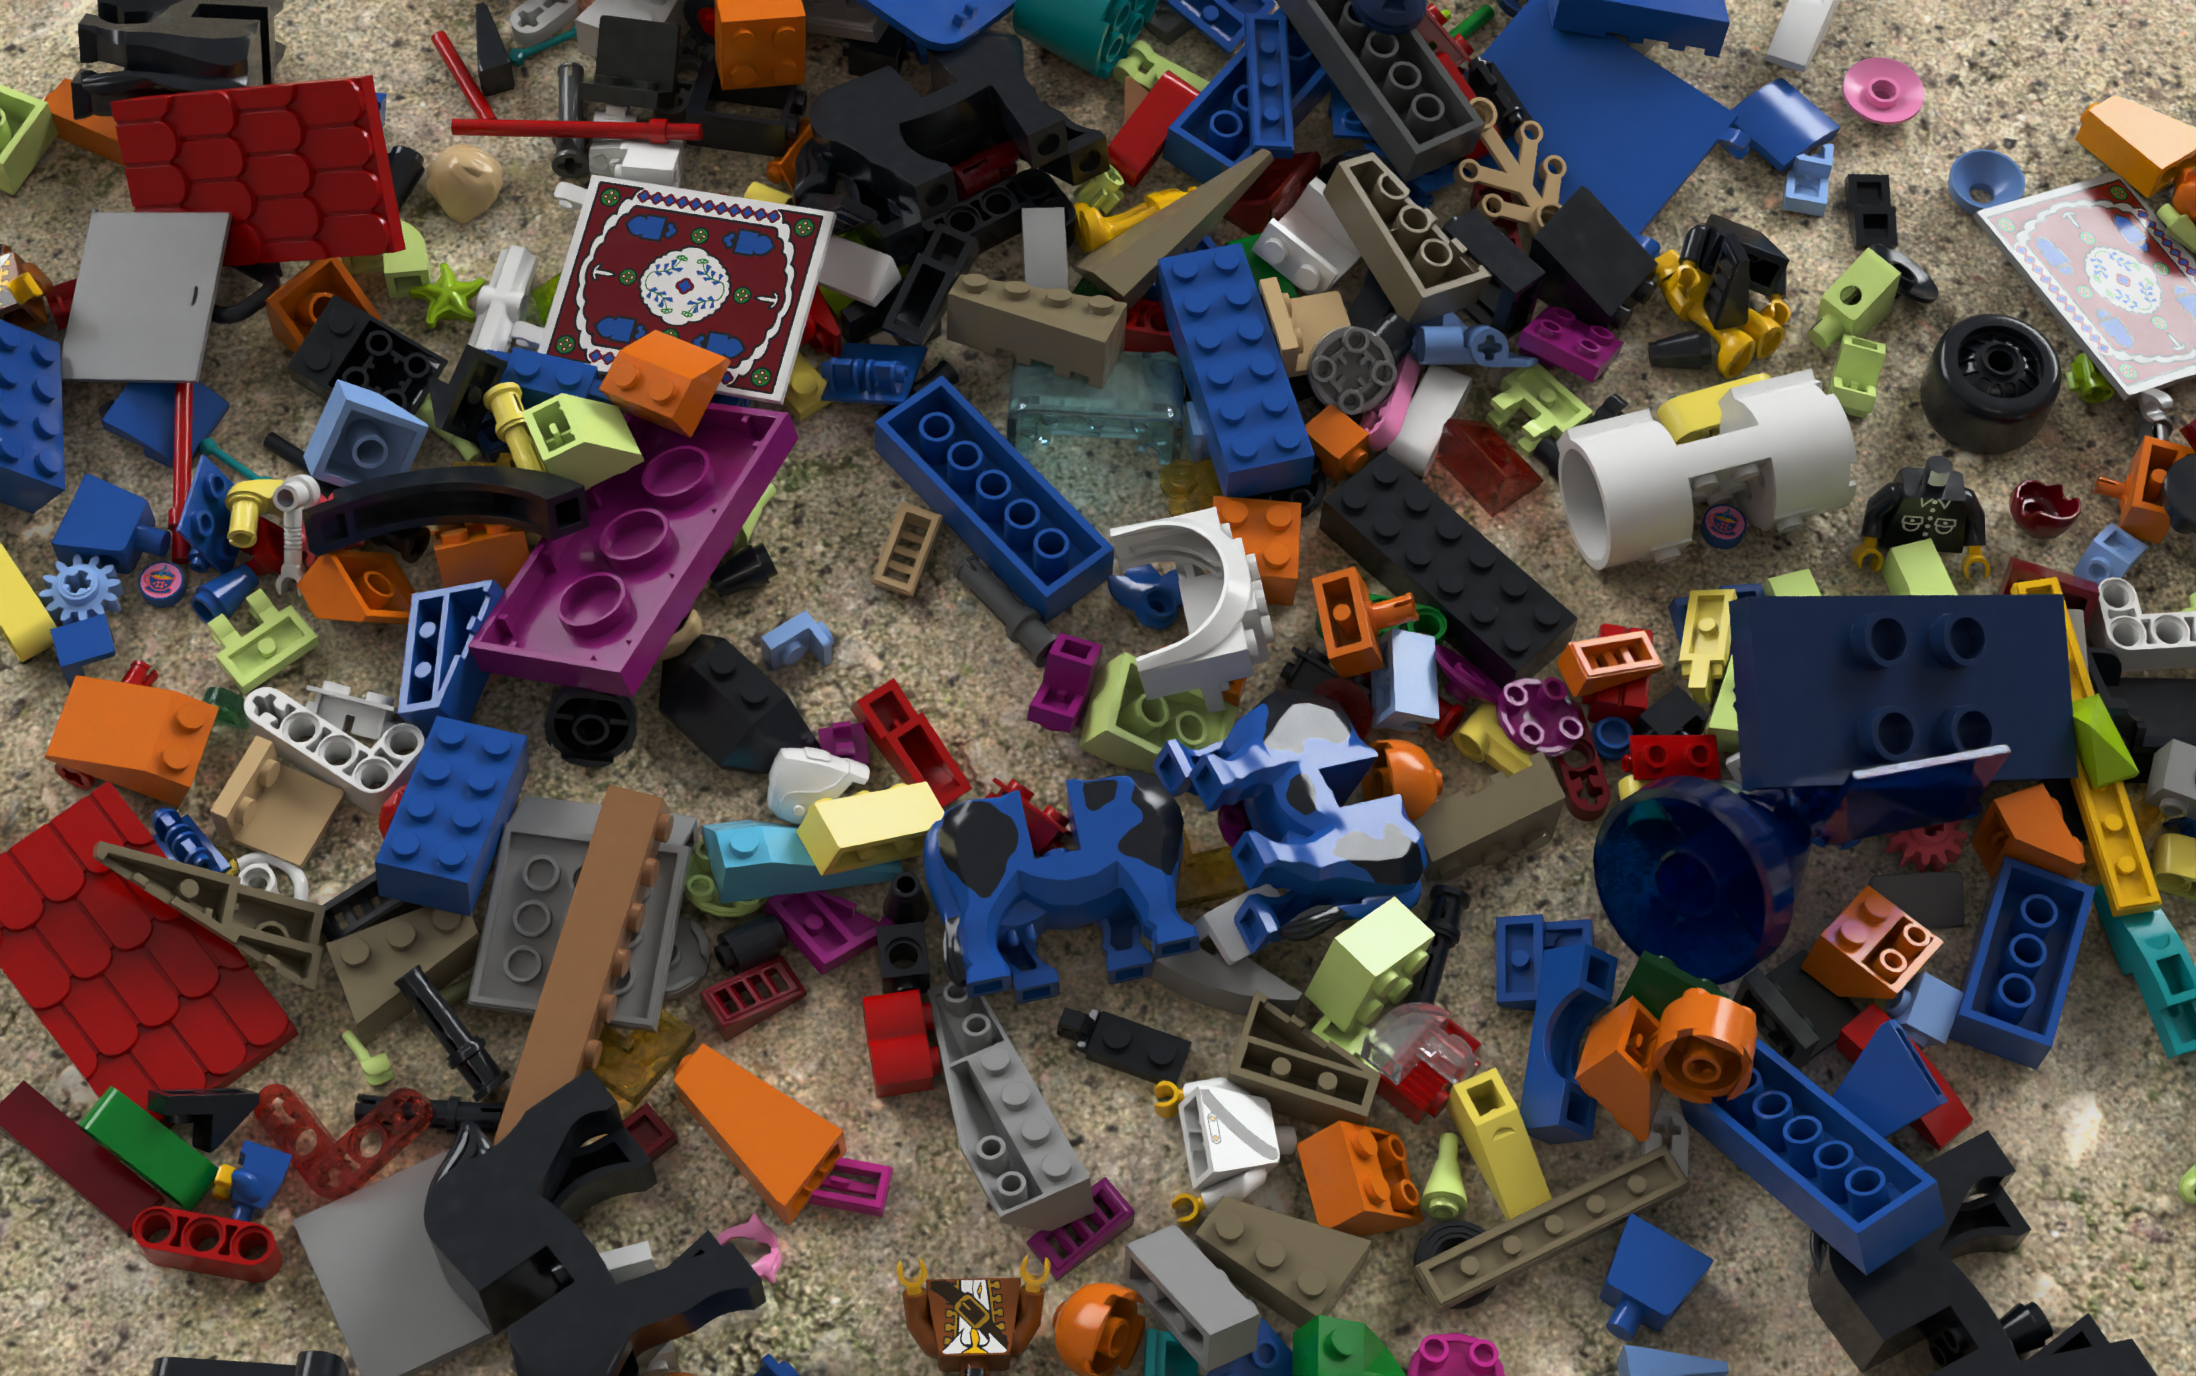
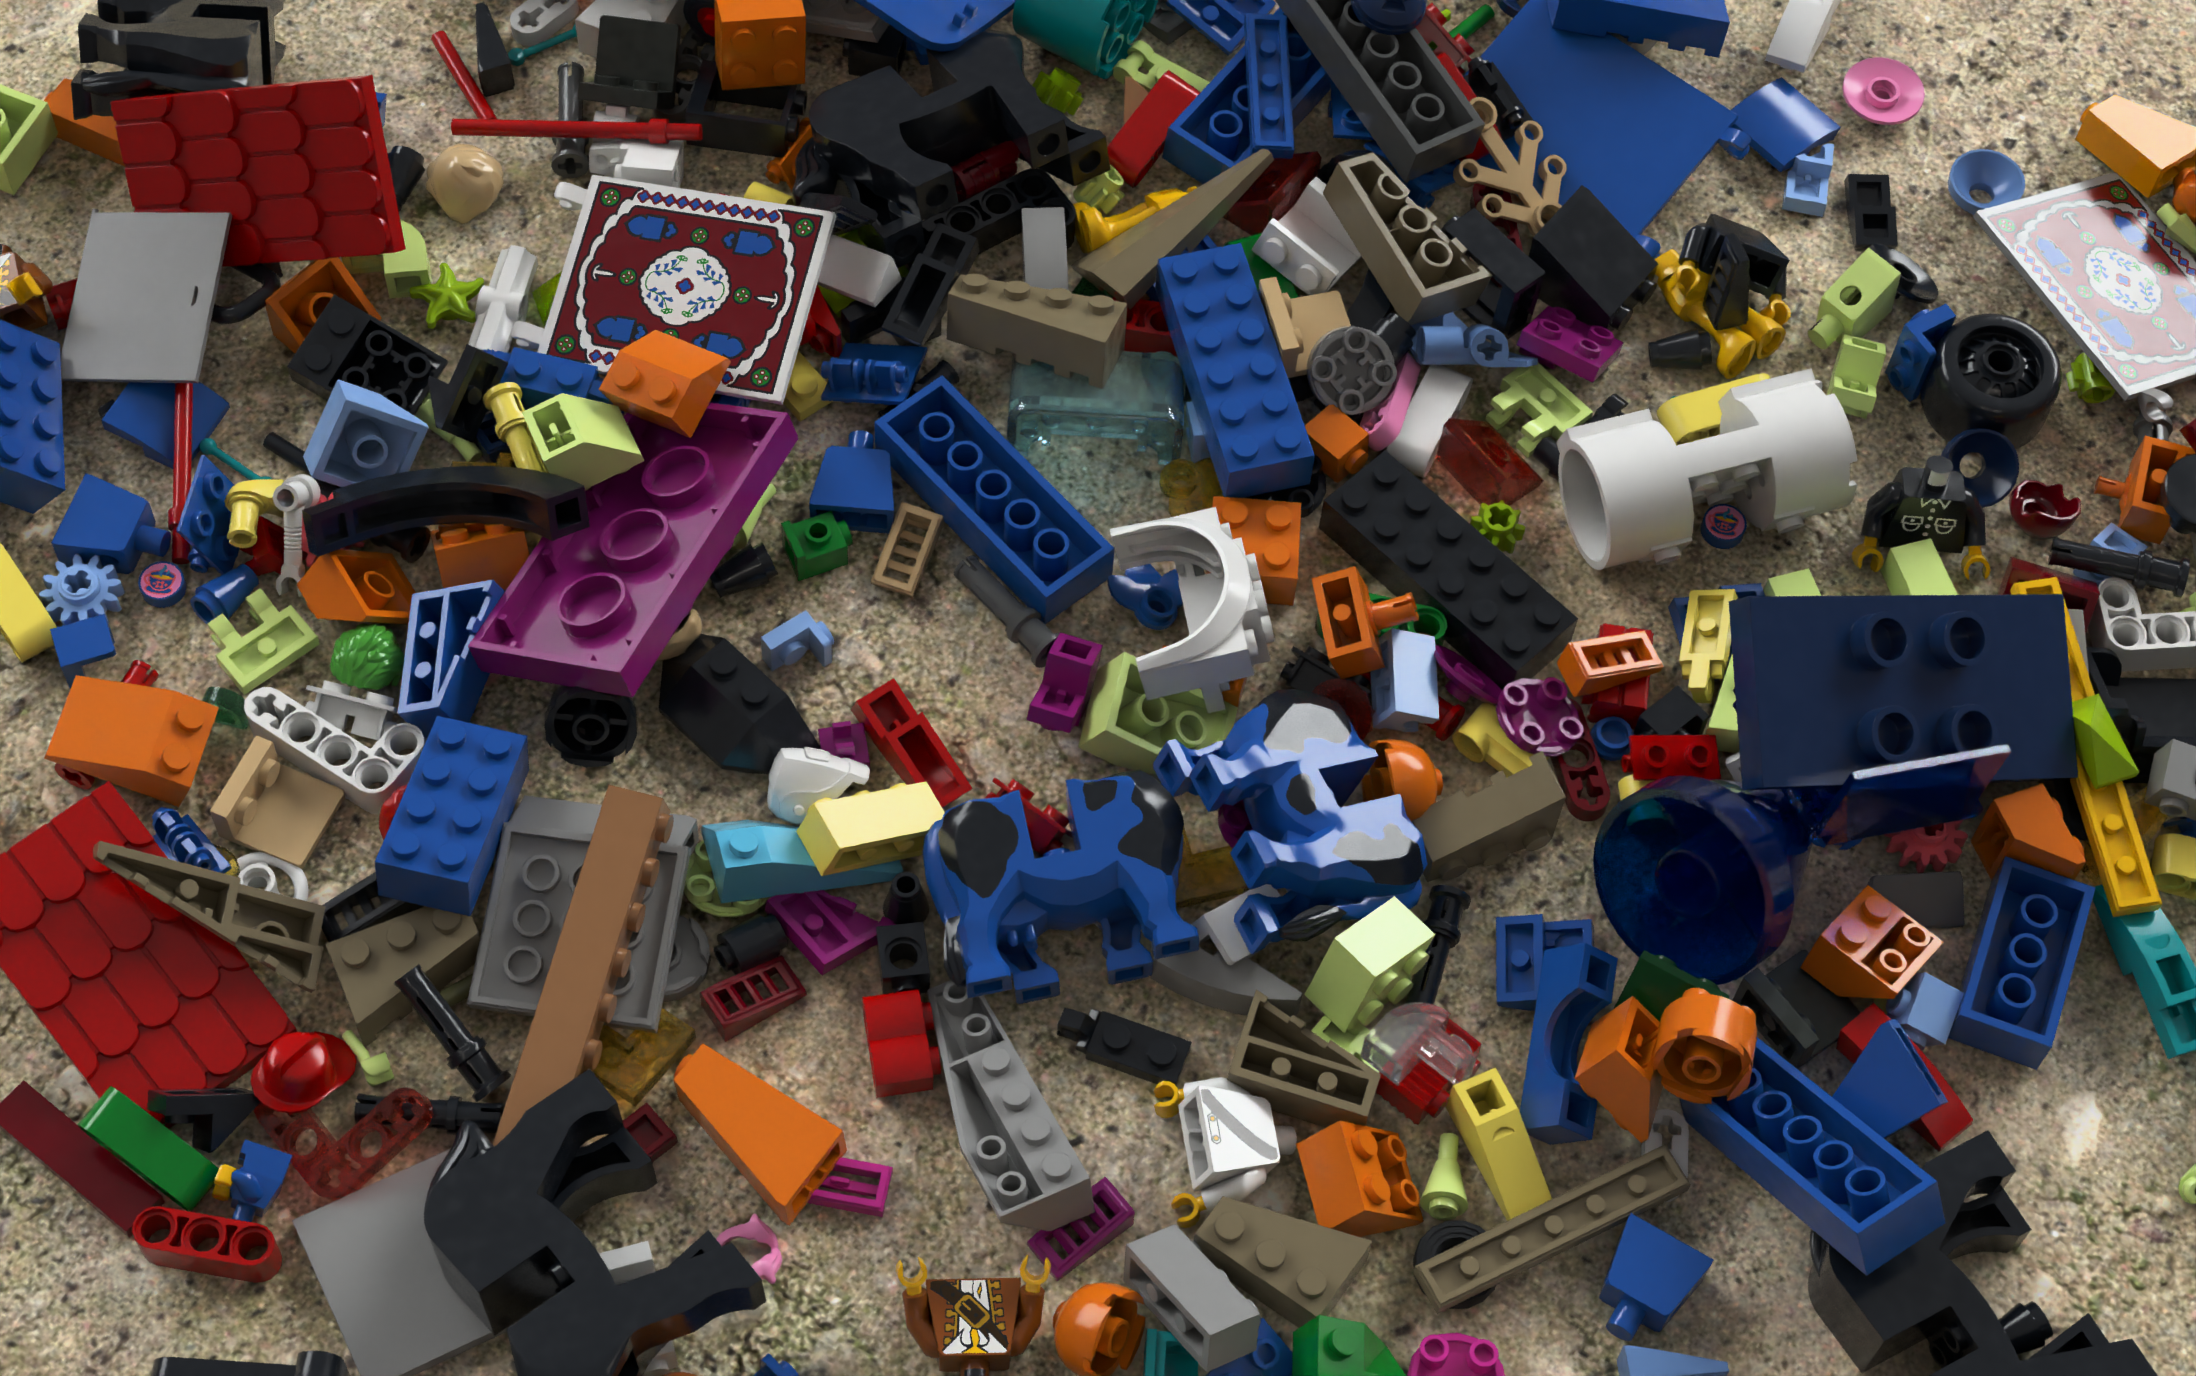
(301, 1071): none -> red piece
(367, 657): none -> bright green hair
(816, 544): none -> green brick
(856, 485): none -> blue torso
(1059, 90): none -> lime gear
(1499, 525): none -> lime gear
(1916, 350): none -> blue bracket
(1998, 460): none -> dark blue piece
(2140, 569): none -> black pin

